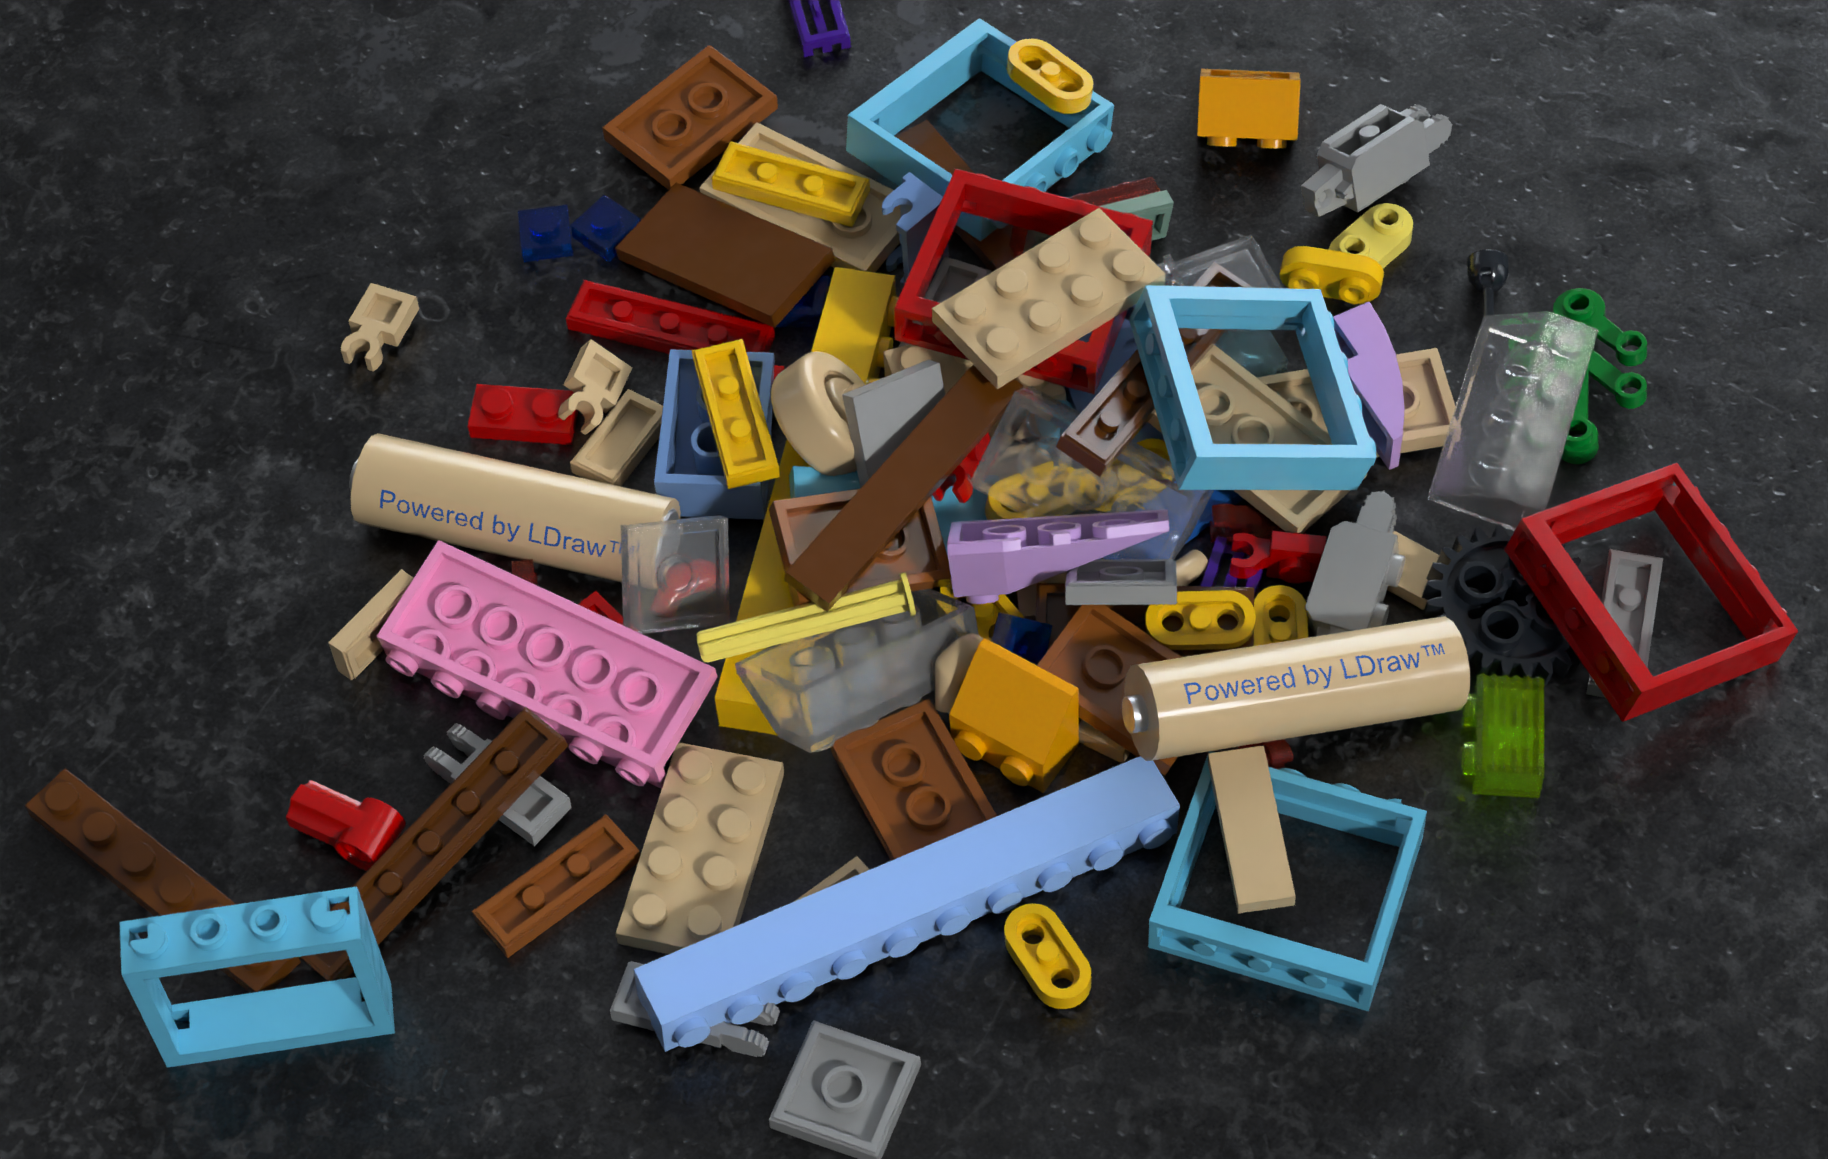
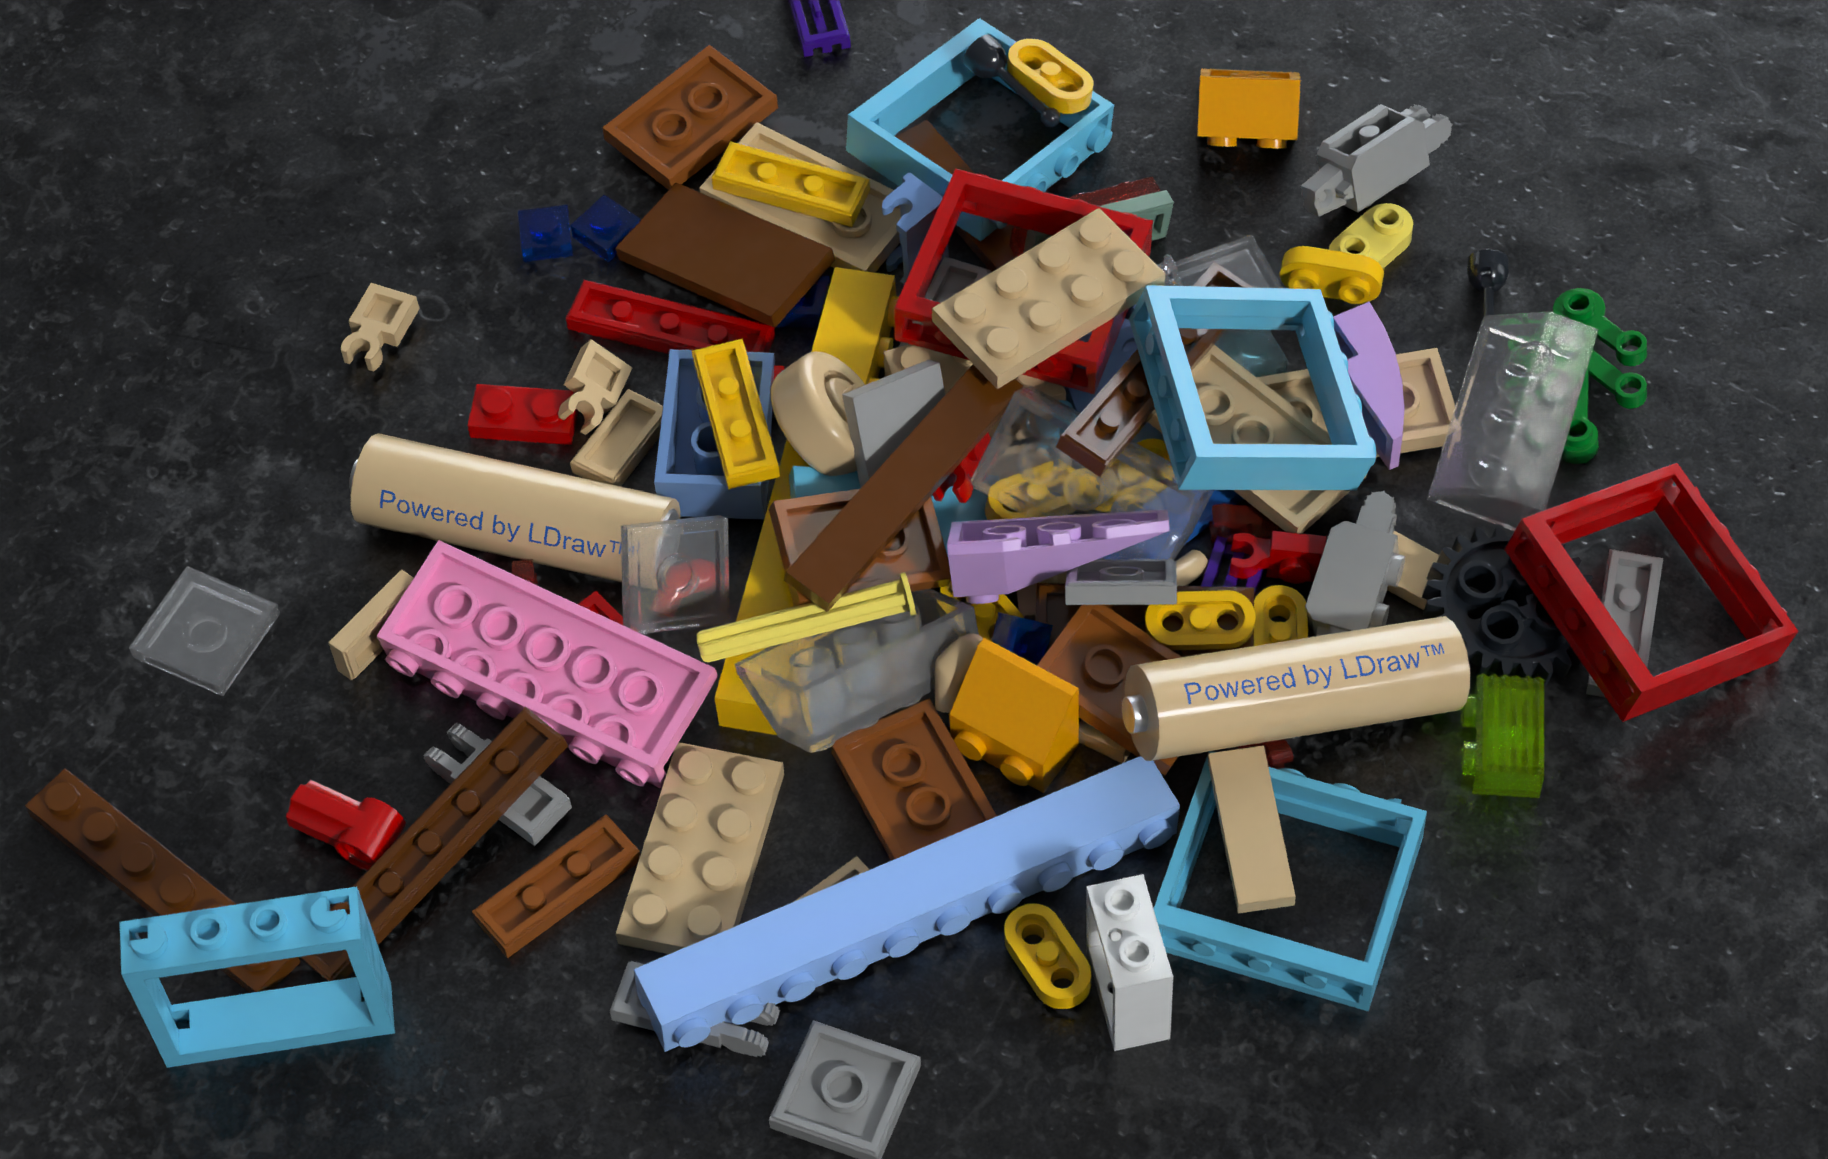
(204, 630): none -> clear tile
(988, 60): none -> black hinge
(1131, 958): none -> white window

